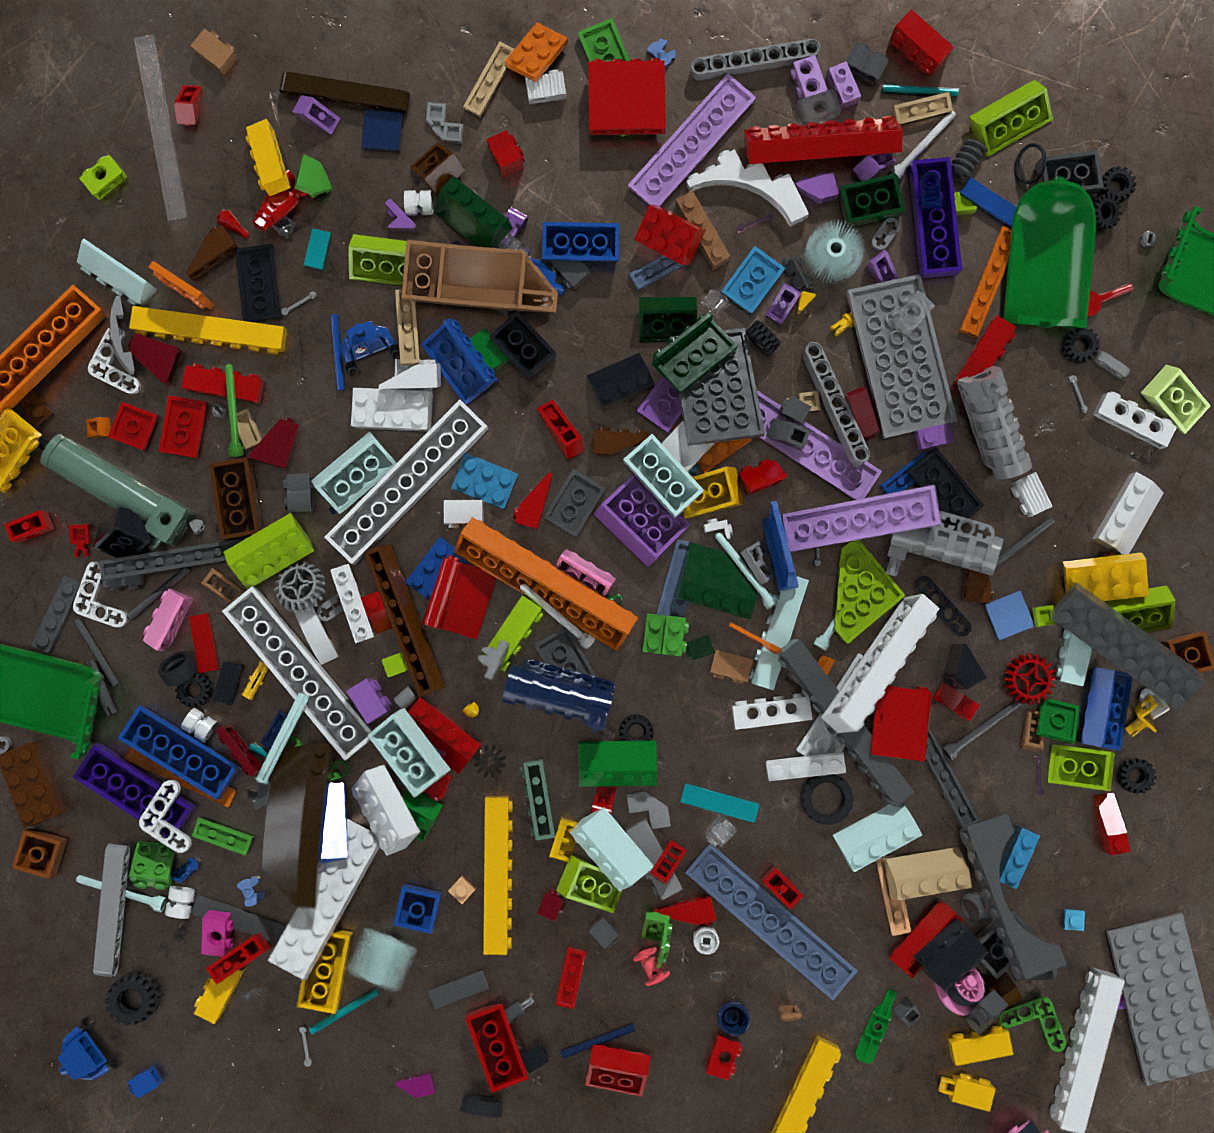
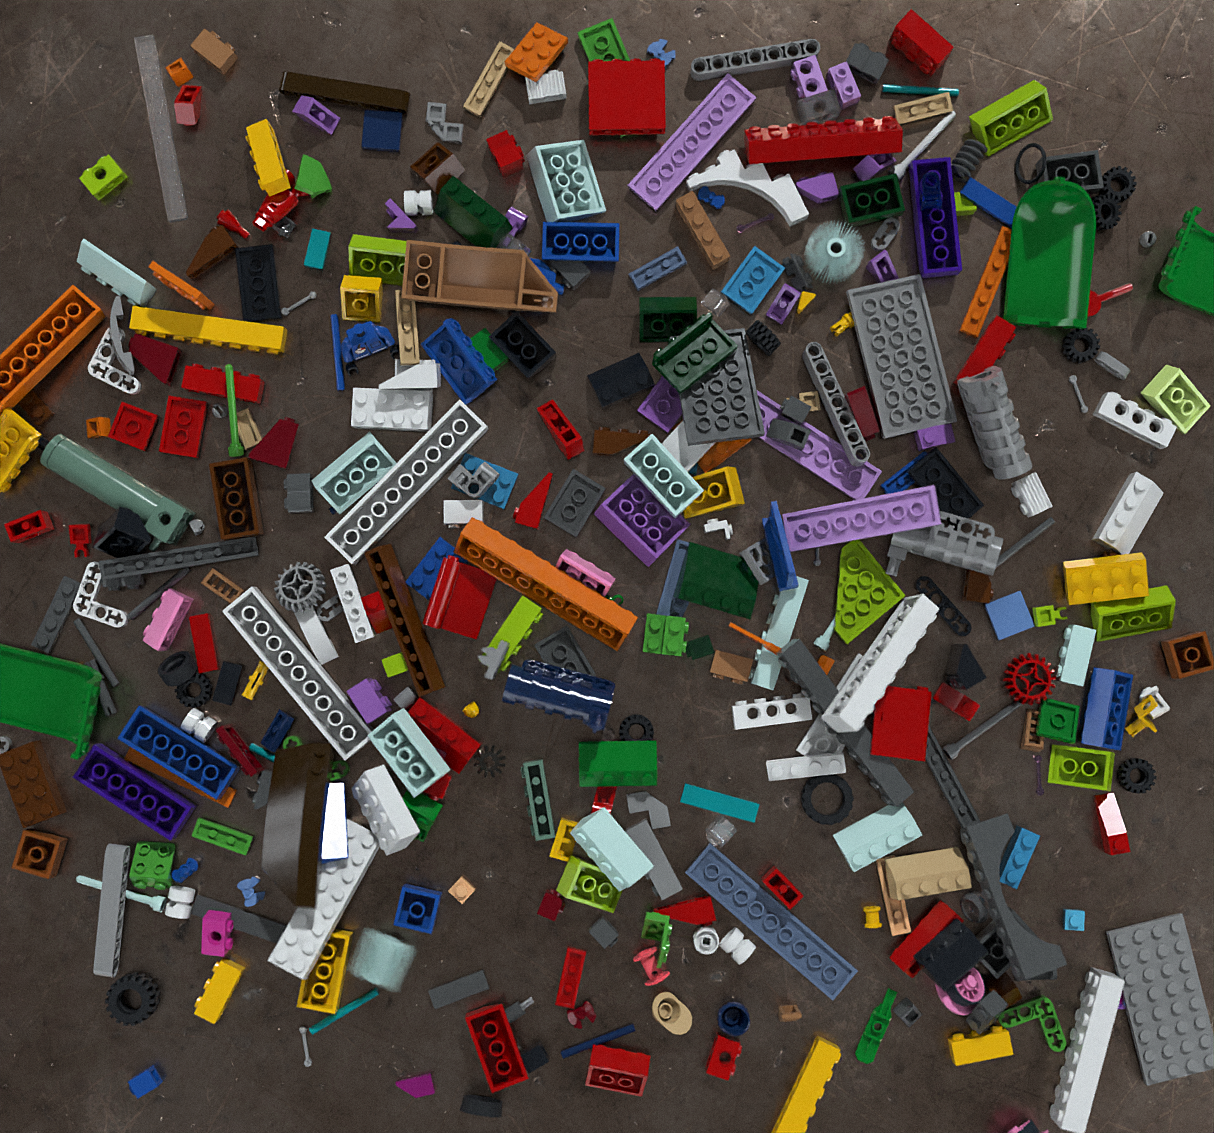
(82, 1057): blue torso -> none
(159, 823): white beam -> none
(179, 72): none -> orange slope
(238, 958): red slope -> none
(268, 551): lime brick -> none
(282, 739): light aqua axle -> none
(361, 298): none -> yellow slope
(484, 477): none -> light grey piece
(497, 875): yellow brick -> none
(565, 181): none -> light aqua slope
(585, 639): white piece -> none
(585, 1010): none -> dark red piece
(657, 865): red slope -> none
(669, 234): red brick -> none
(671, 1013): none -> tan piece
(711, 198): none -> blue piece
(739, 947): none -> white wheel
(761, 477): red slope -> none
(768, 599): light aqua piece -> none
(872, 916): none -> yellow bush
(919, 305): clear brick -> none
(969, 1091): yellow brick -> none
(1127, 646): dark grey brick -> none

